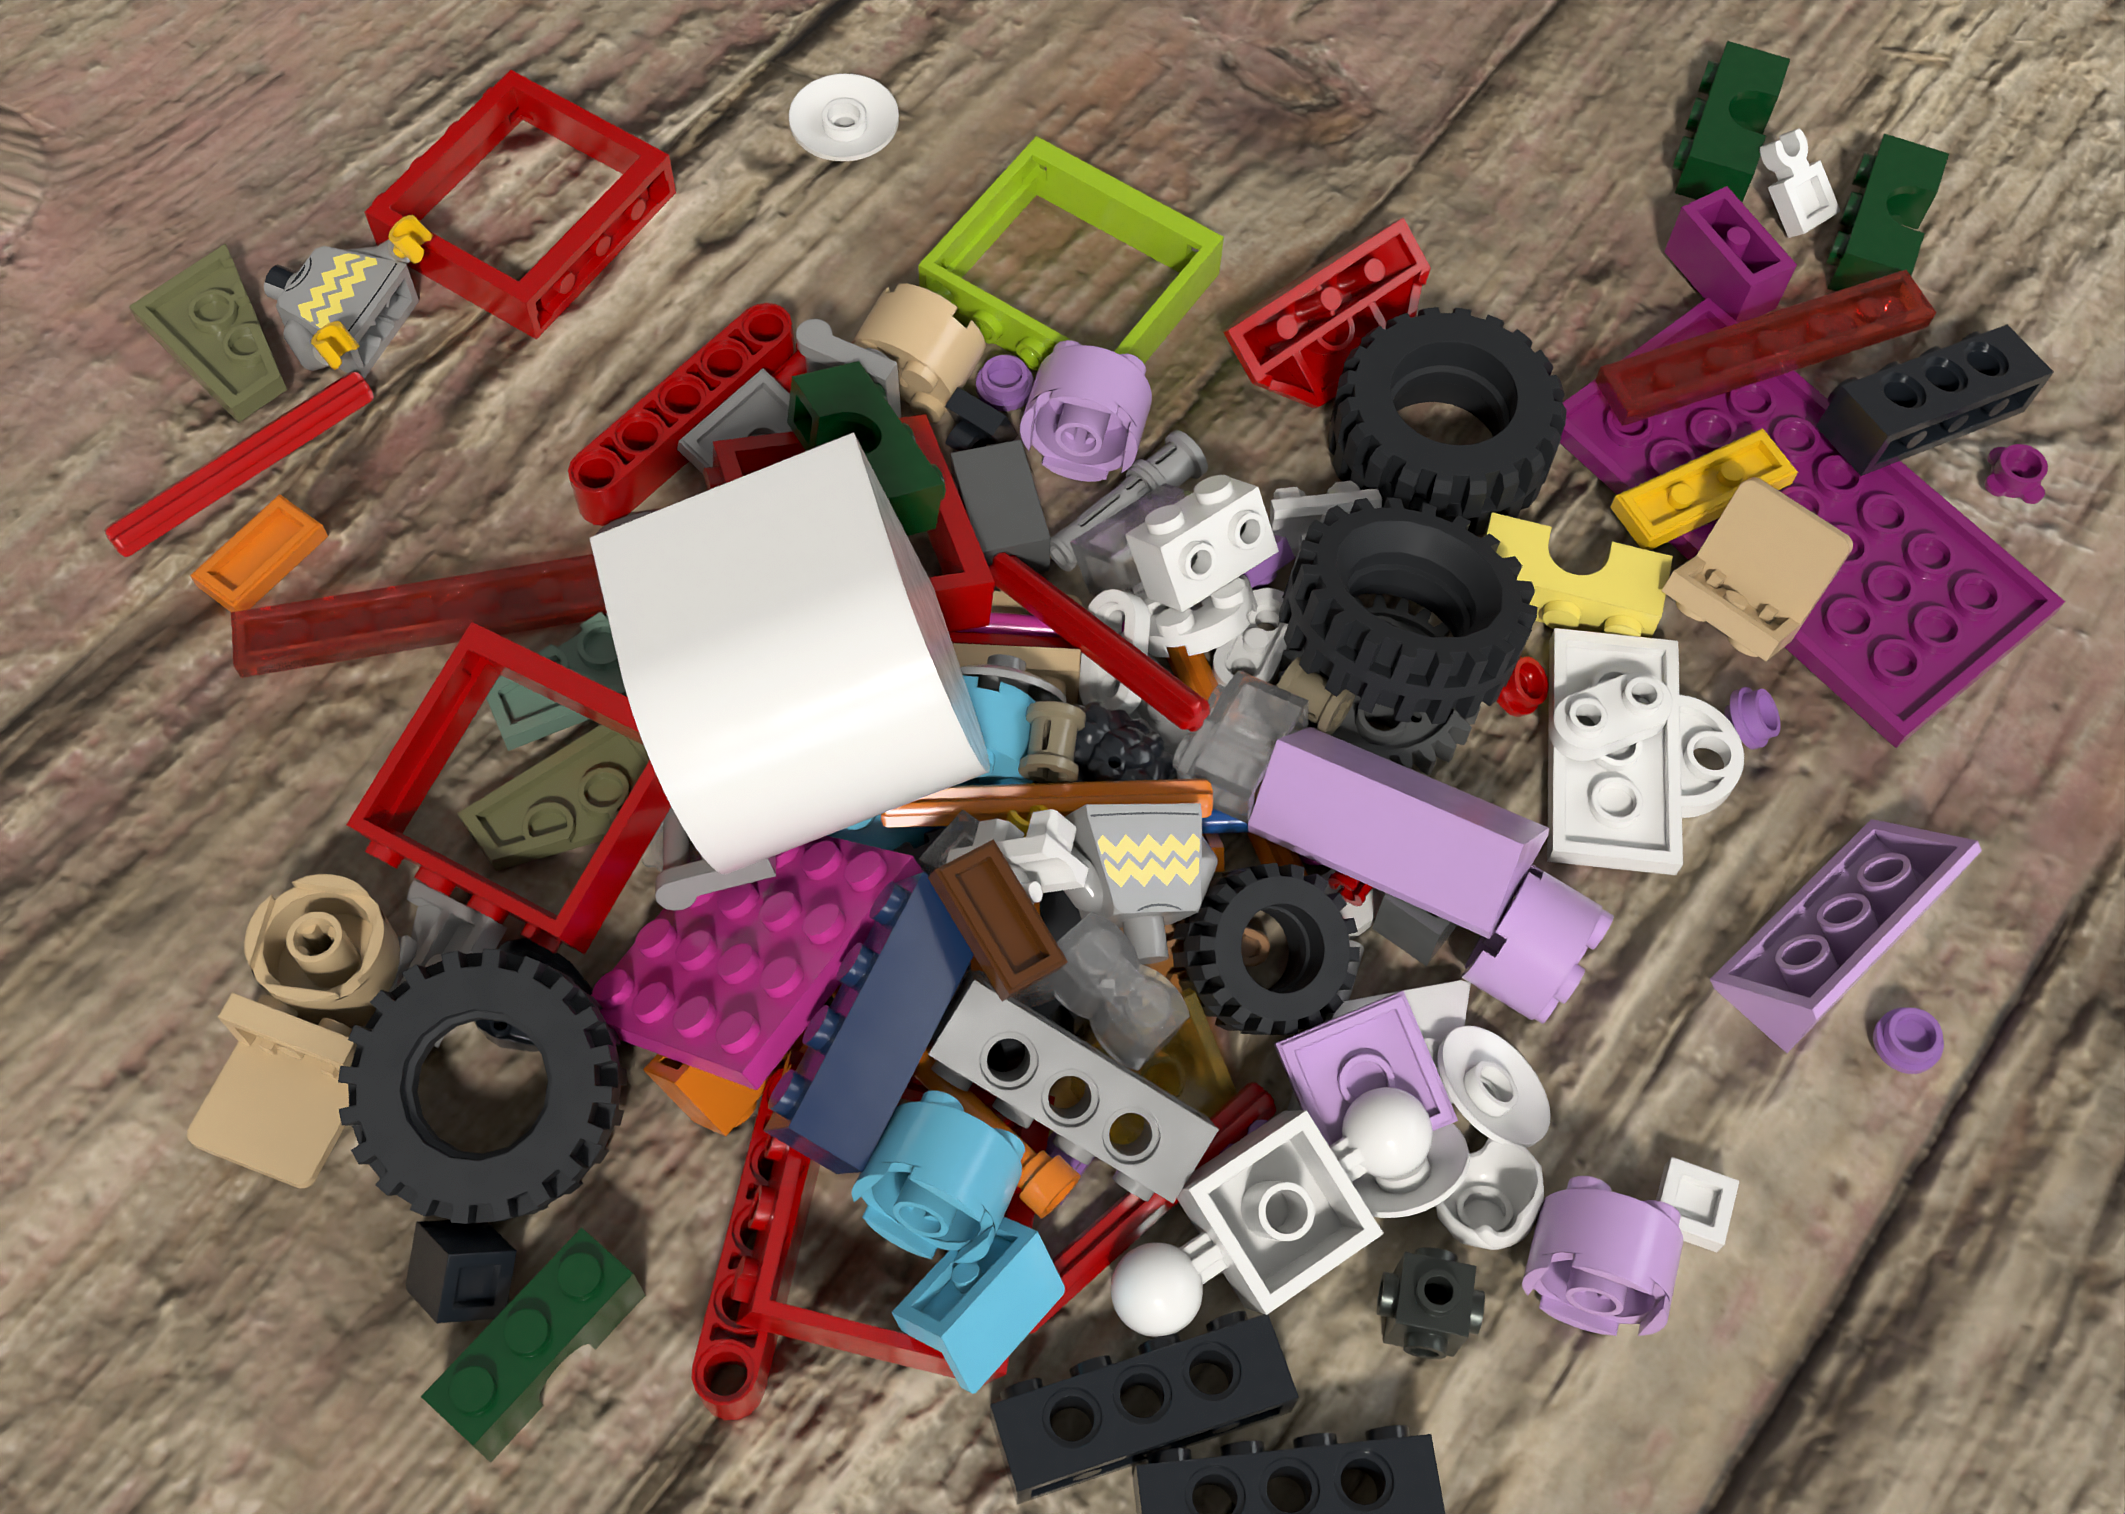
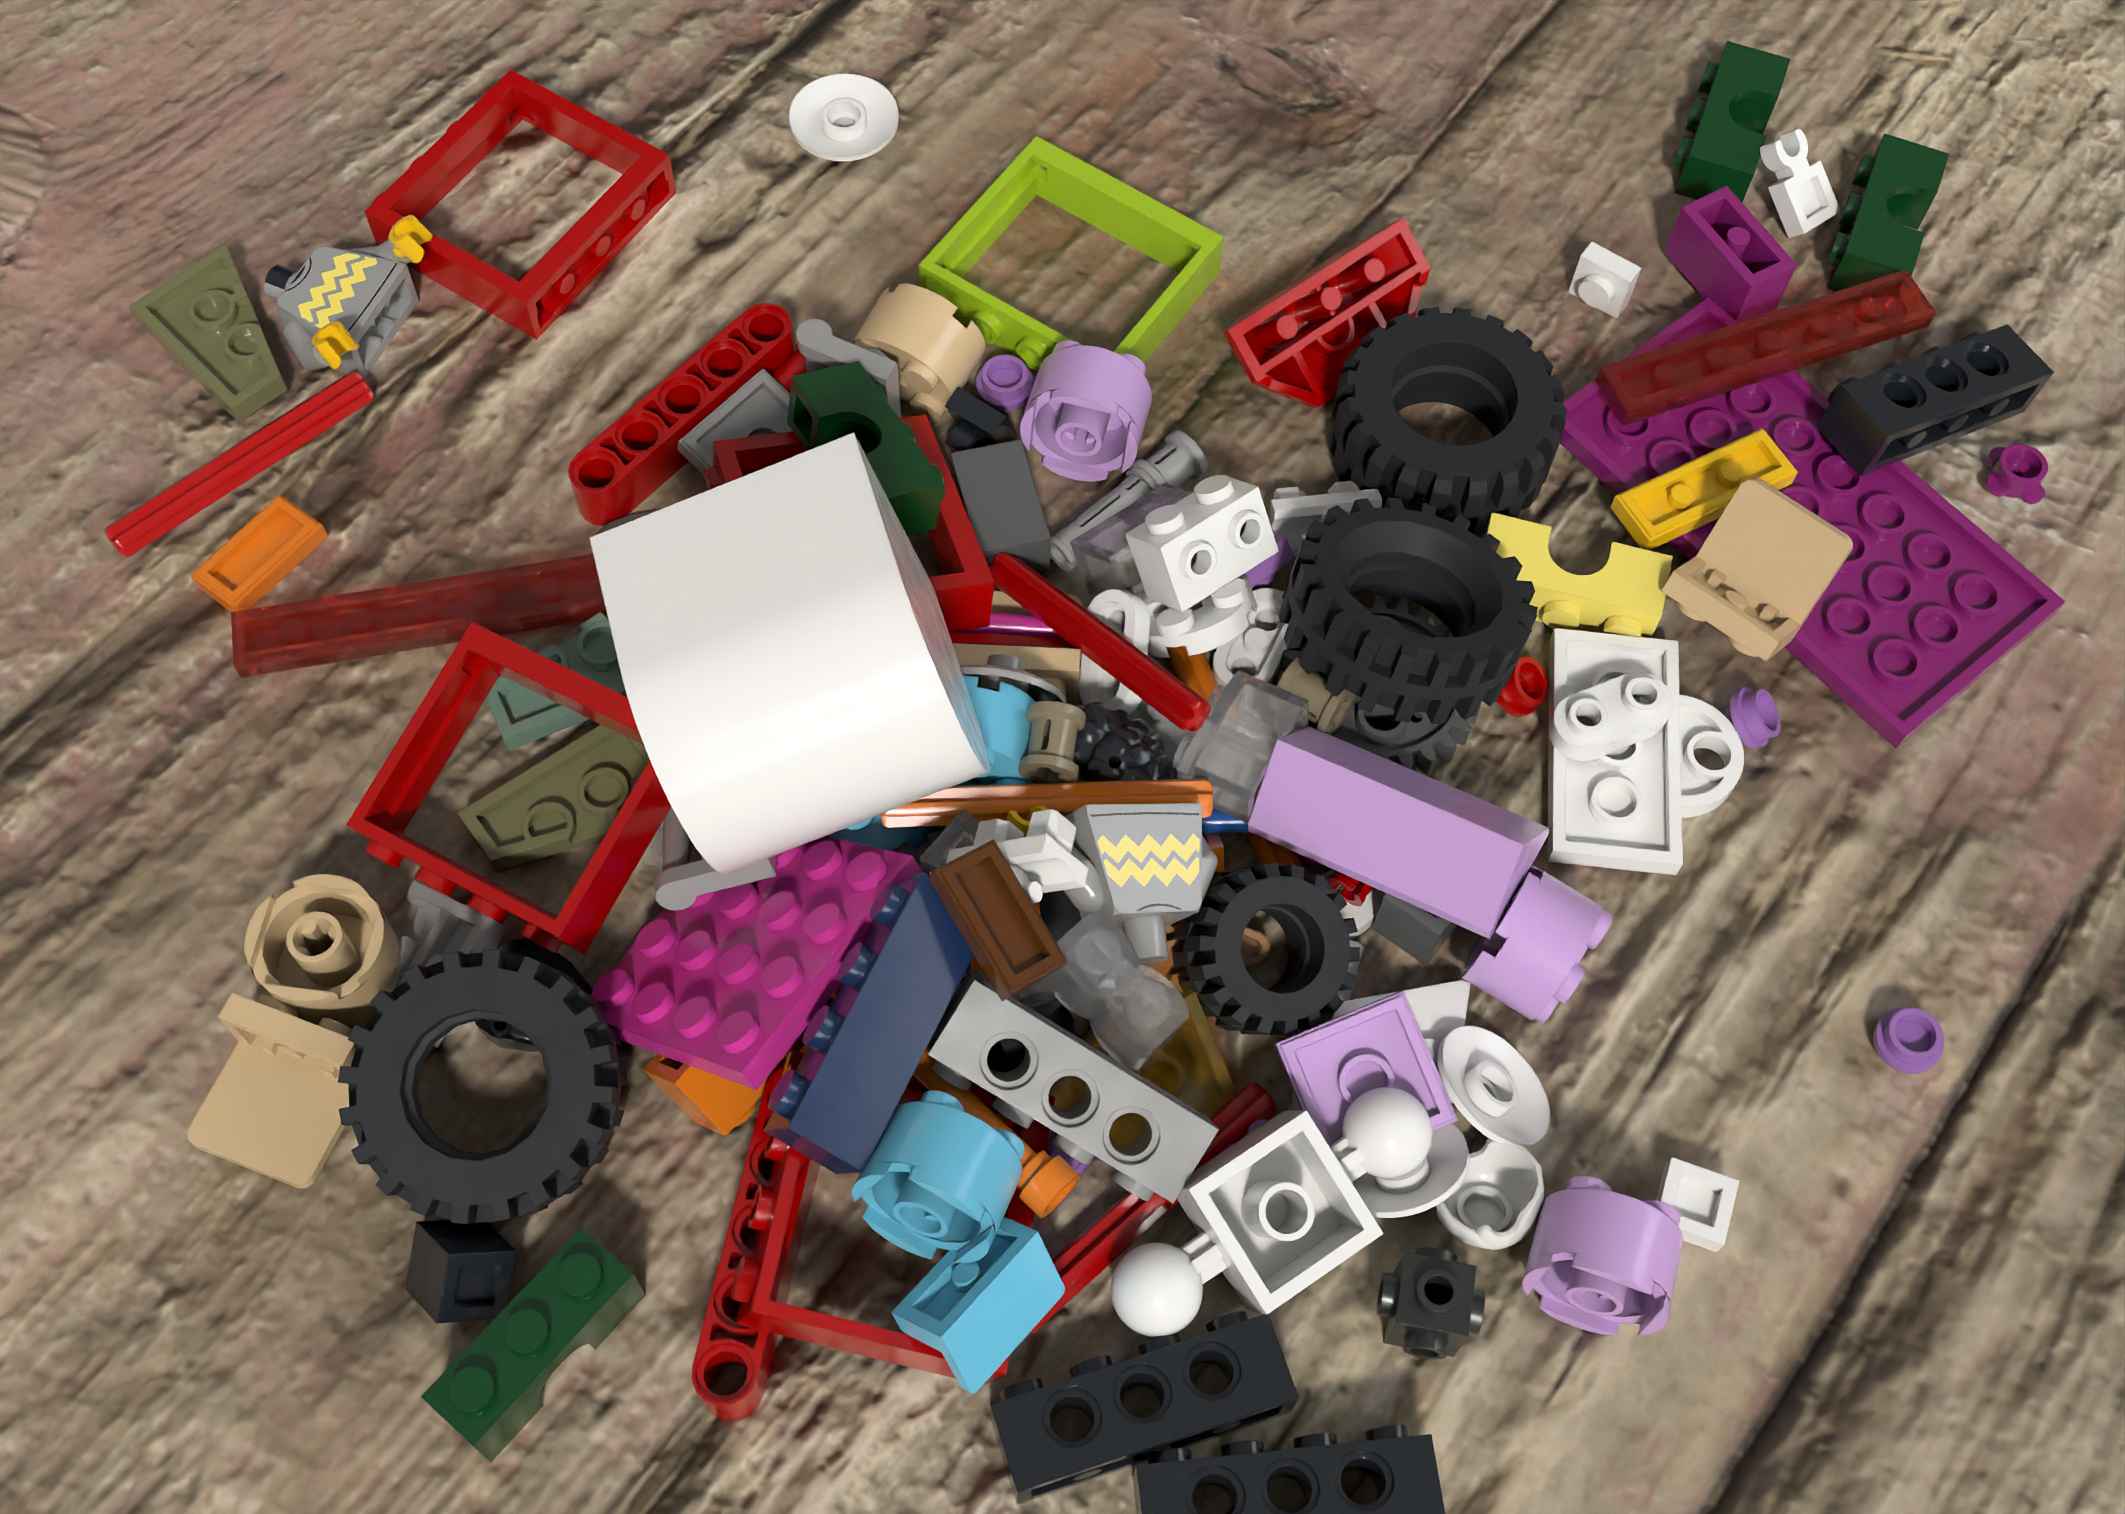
(1604, 280): none -> white plate
(1840, 926): lavender slope -> none

